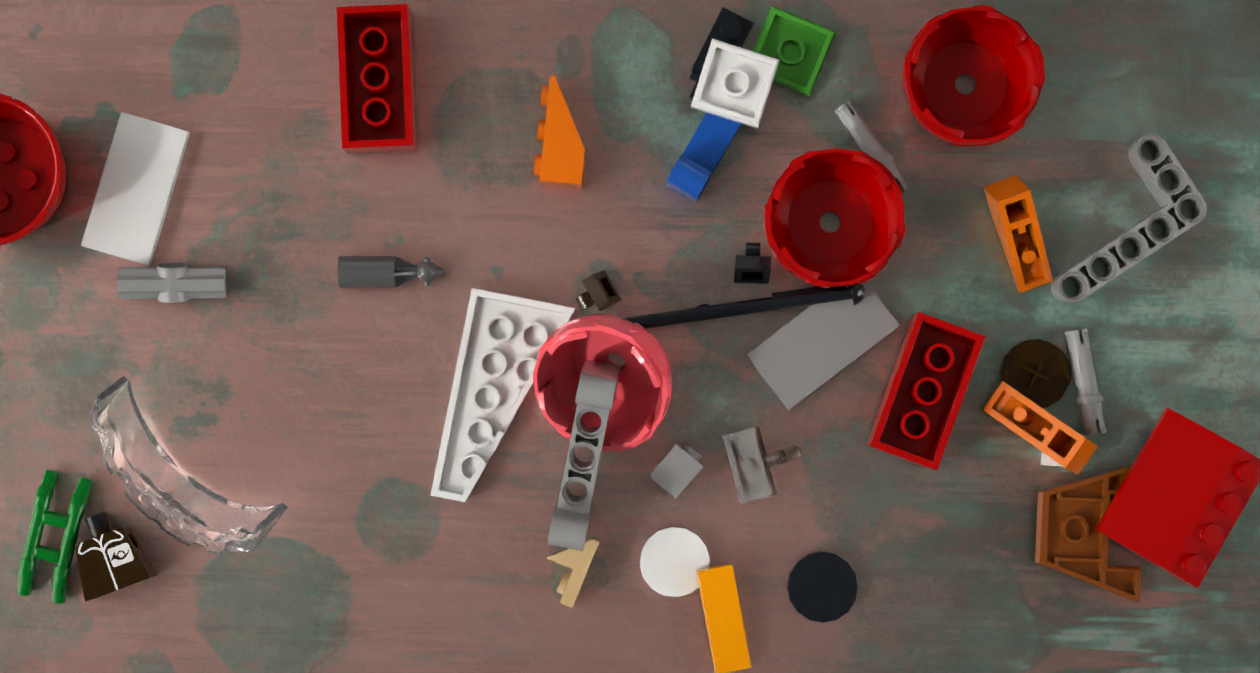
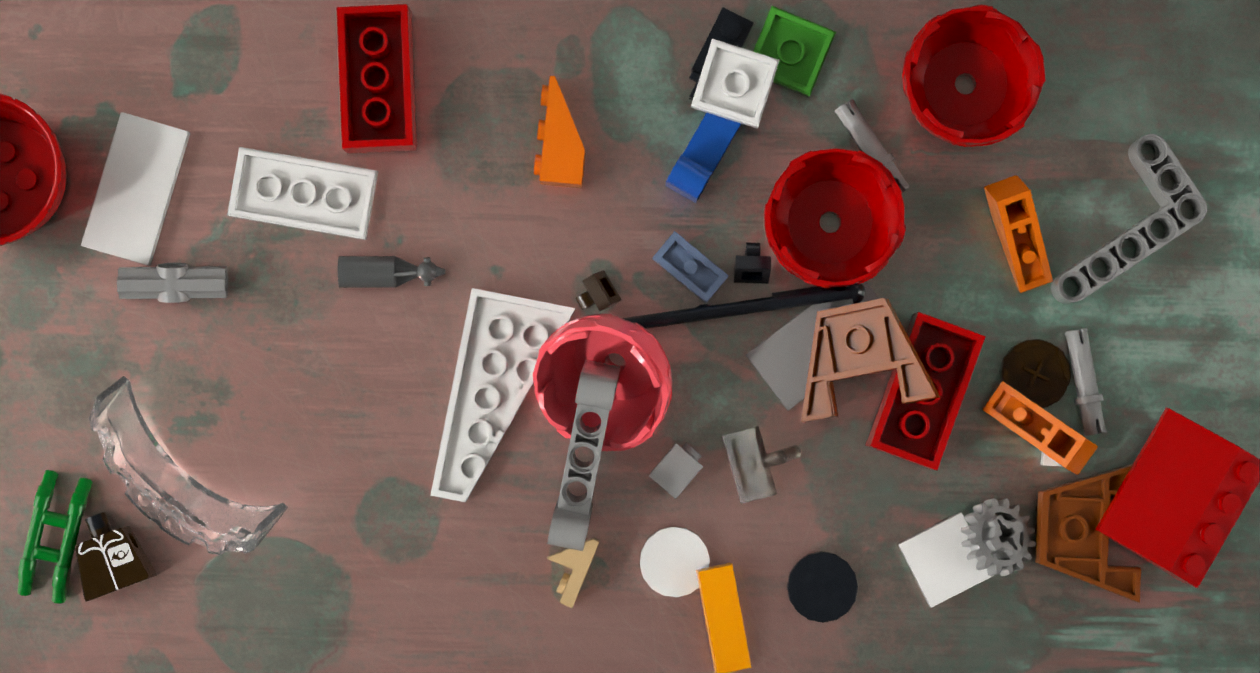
(302, 193): none -> white tile
(690, 267): none -> sand blue plate
(858, 343): none -> wing
(941, 560): none -> white tile
(1000, 537): none -> light grey gear

